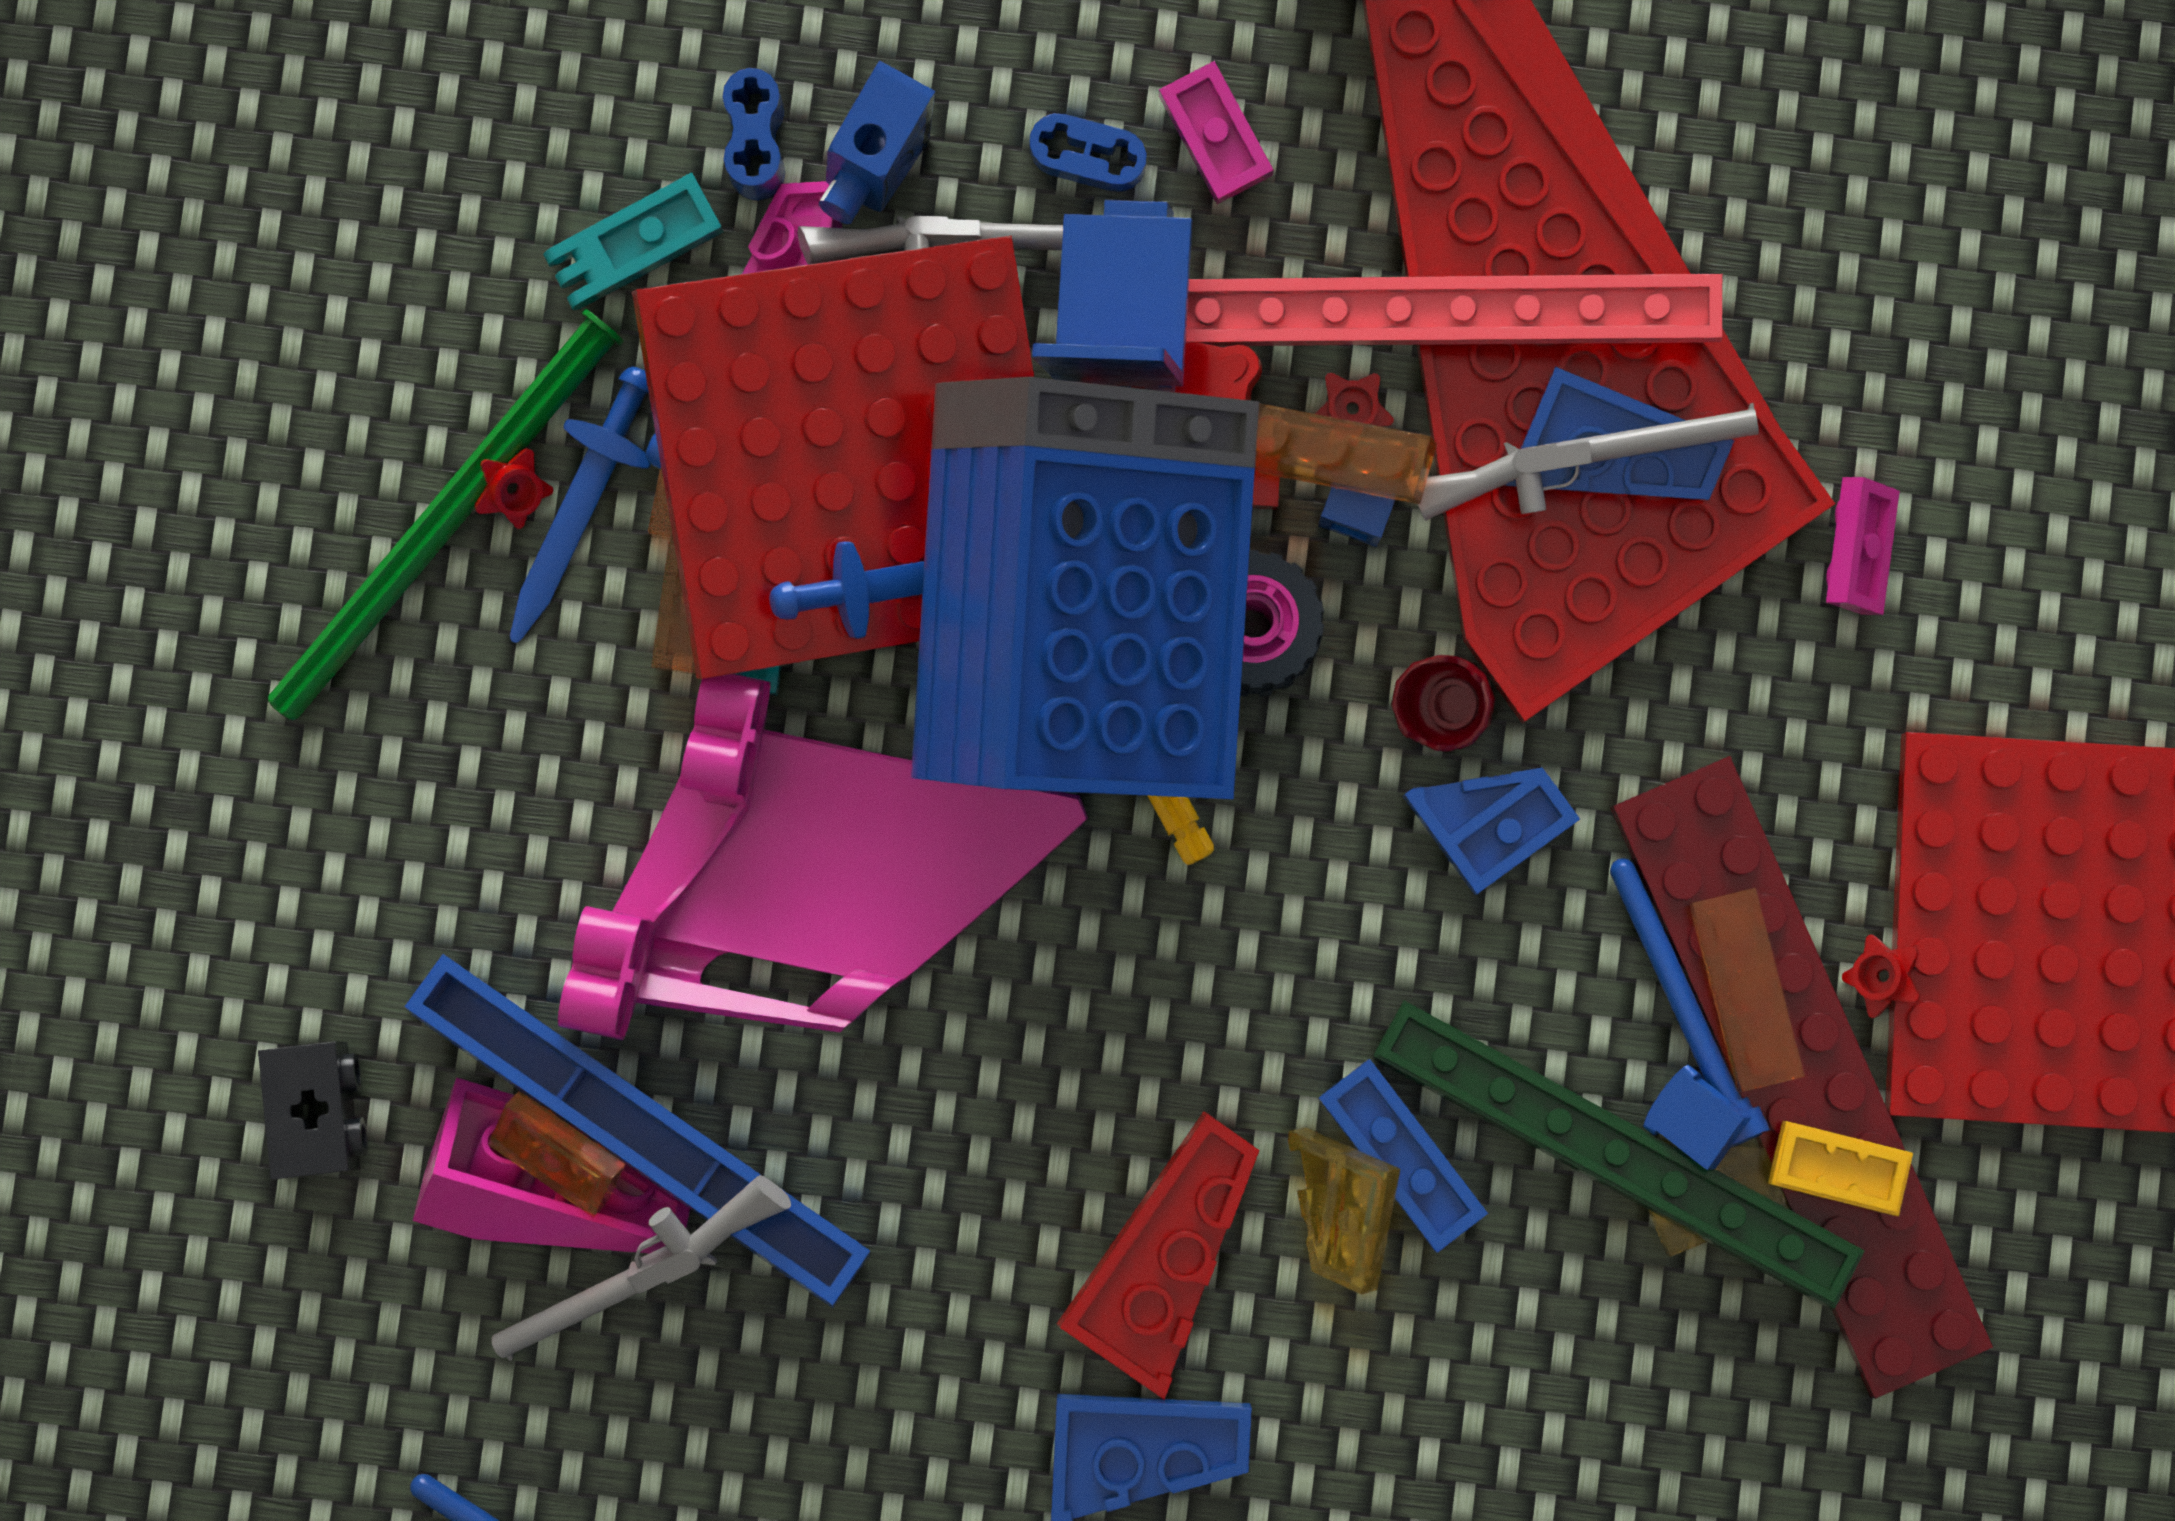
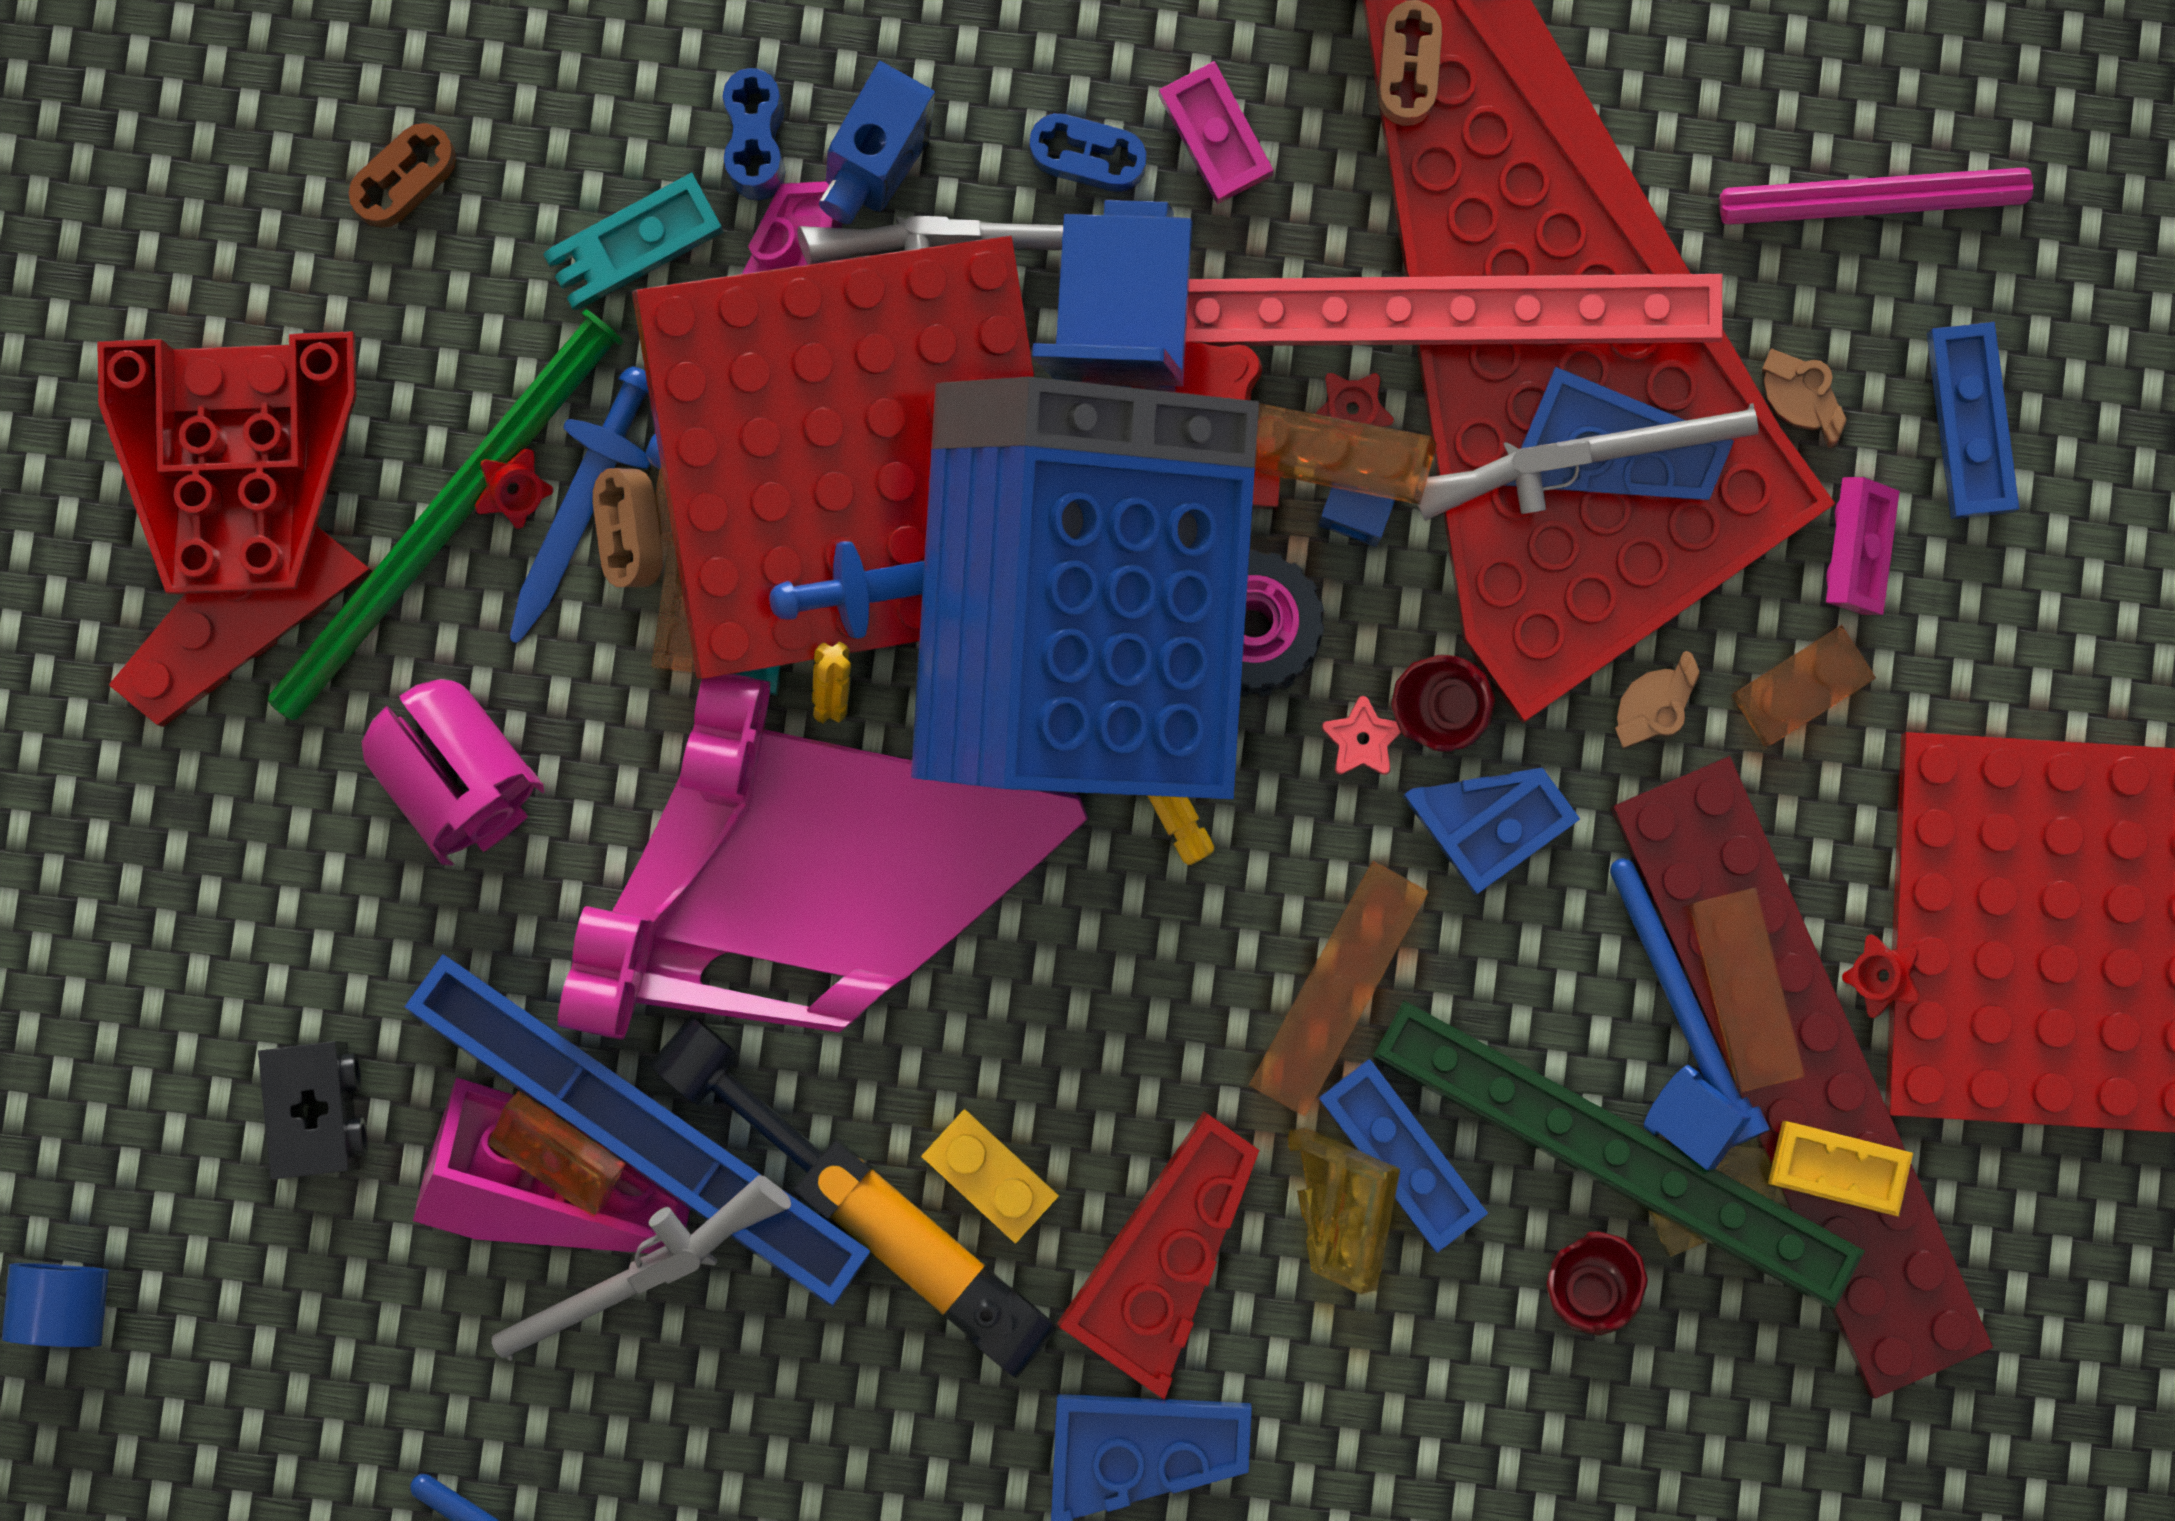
(55, 1305): none -> blue piece
(221, 631): none -> red wing
(228, 452): none -> red wedge
(393, 163): none -> dark orange beam
(476, 751): none -> dark pink cylinder
(627, 527): none -> medium nougat beam
(831, 682): none -> yellow axle
(870, 1209): none -> black piece
(990, 1176): none -> yellow plate
(1338, 988): none -> clear orange plate
(1352, 753): none -> coral plate
(1424, 63): none -> medium nougat beam
(1597, 1284): none -> dark red hair
(1656, 703): none -> medium nougat piece
(1803, 395): none -> medium nougat piece
(1803, 686): none -> clear orange plate
(1875, 196): none -> dark pink axle
(1972, 420): none -> blue plate

